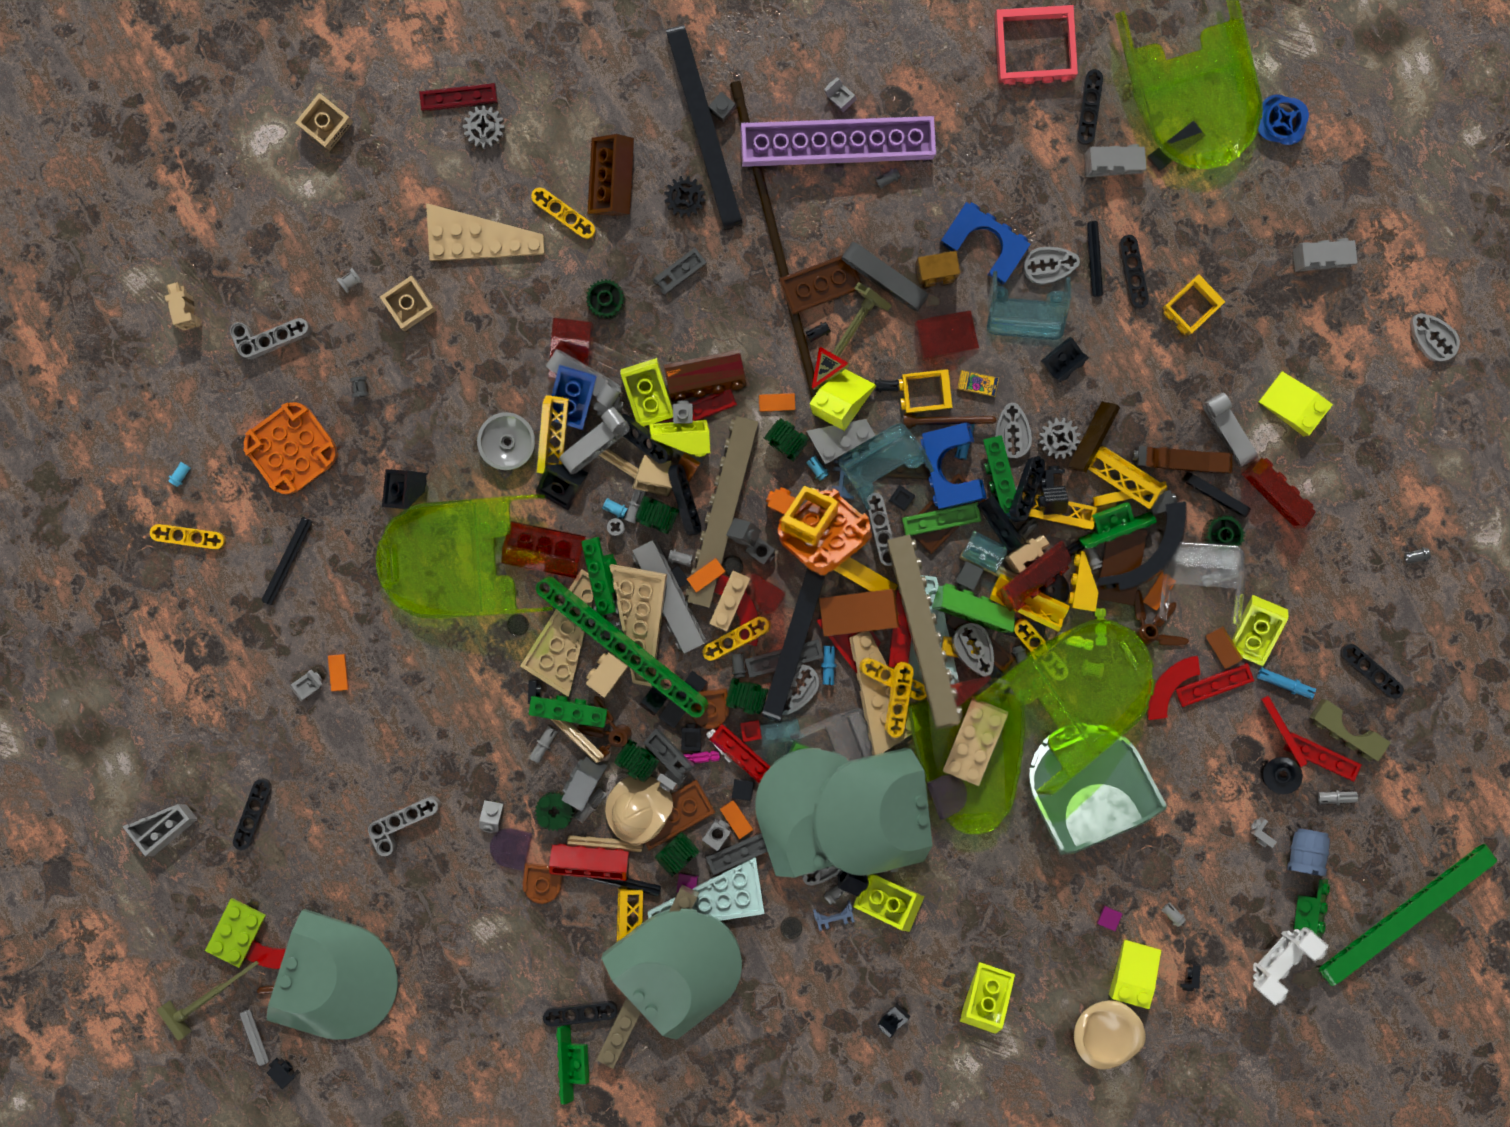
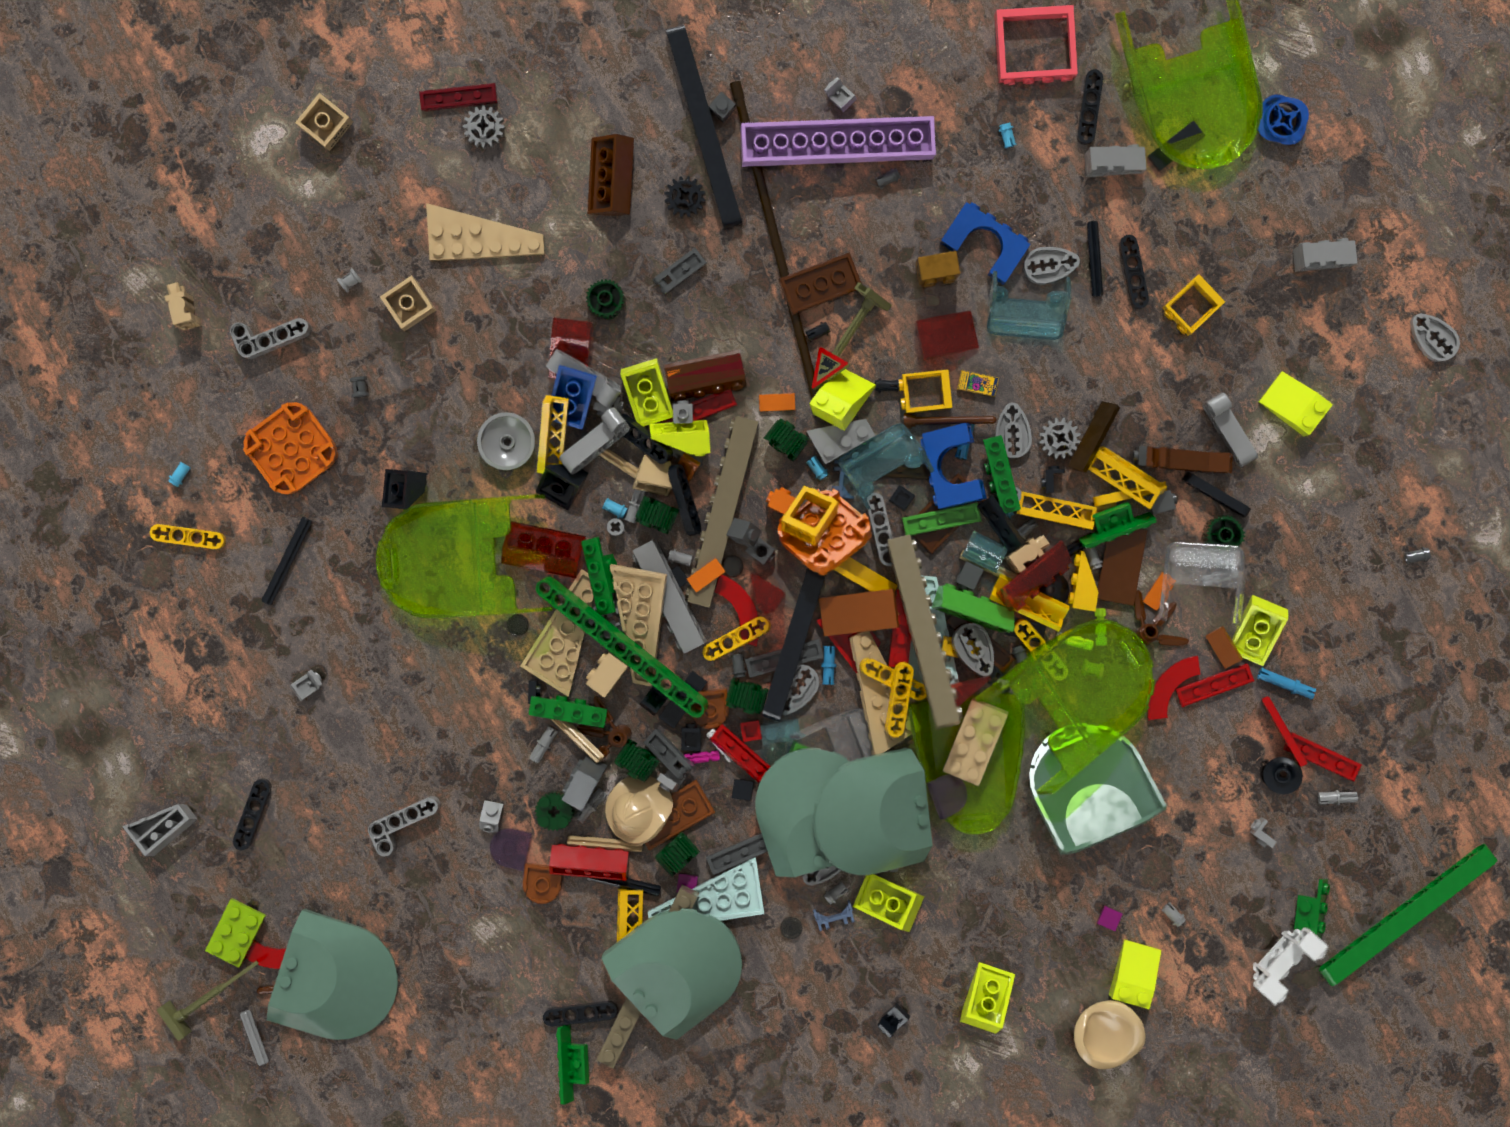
(282, 1072): black brick -> none
(338, 672): orange piece -> none
(563, 213): yellow beam -> none
(714, 842): light grey brick -> none
(729, 600): tan brick -> none
(736, 819): orange piece -> none
(852, 883): black brick -> none
(884, 276): dark grey beam -> none
(1007, 135): none -> medium azure pin
(1034, 469): black beam -> none
(1053, 500): black brick -> none
(1064, 360): black bracket -> none
(1161, 558): black arch -> none
(1193, 975): black bracket -> none
(1279, 493): clear red slope -> none
(1309, 852): sand blue piece -> none
(1329, 716): olive arch -> none
(1371, 671): black beam -> none

